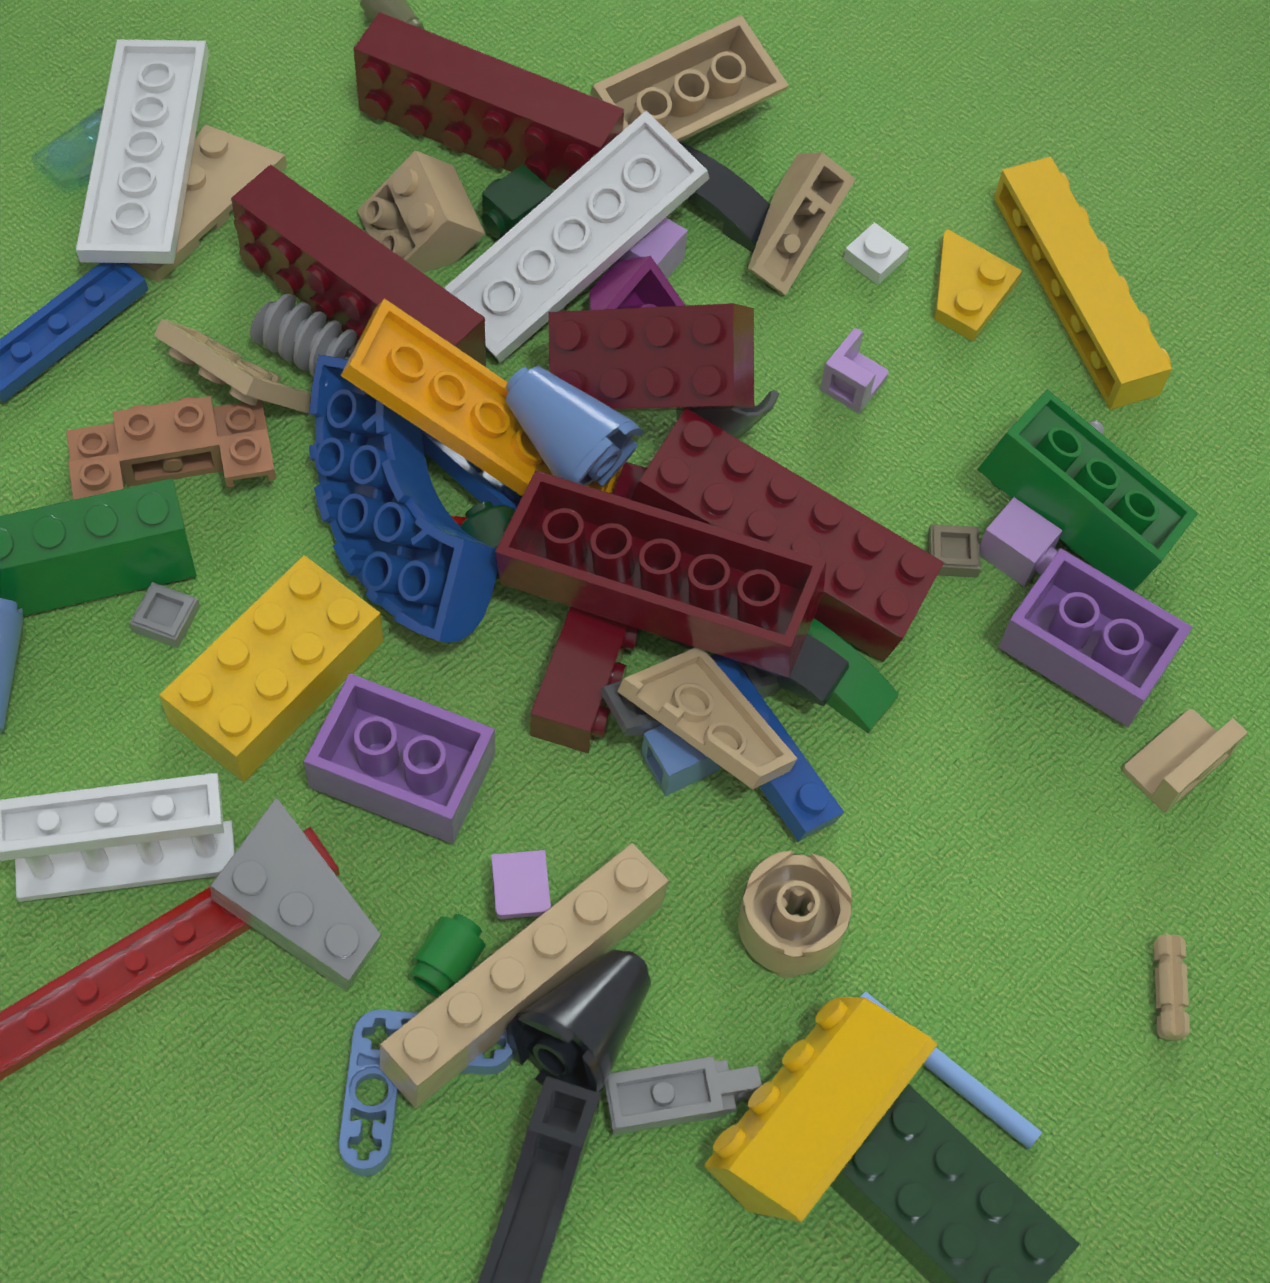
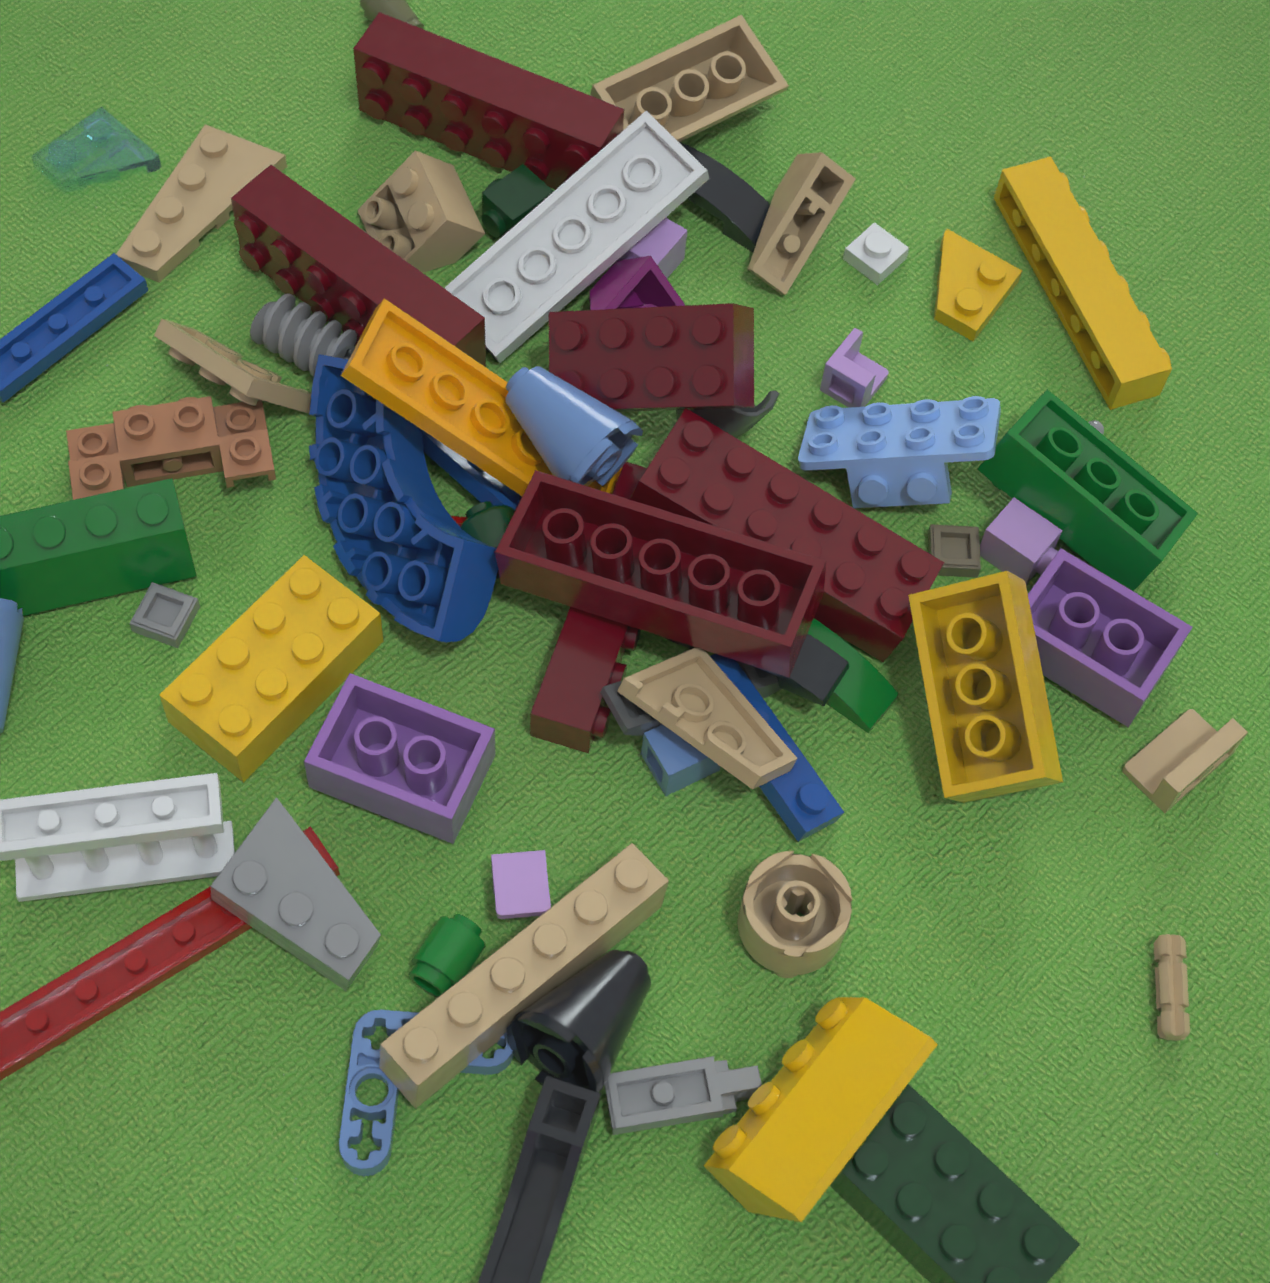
(143, 152): white plate -> none
(900, 449): none -> light blue bracket
(978, 1094): light blue bar -> none
(985, 688): none -> yellow brick

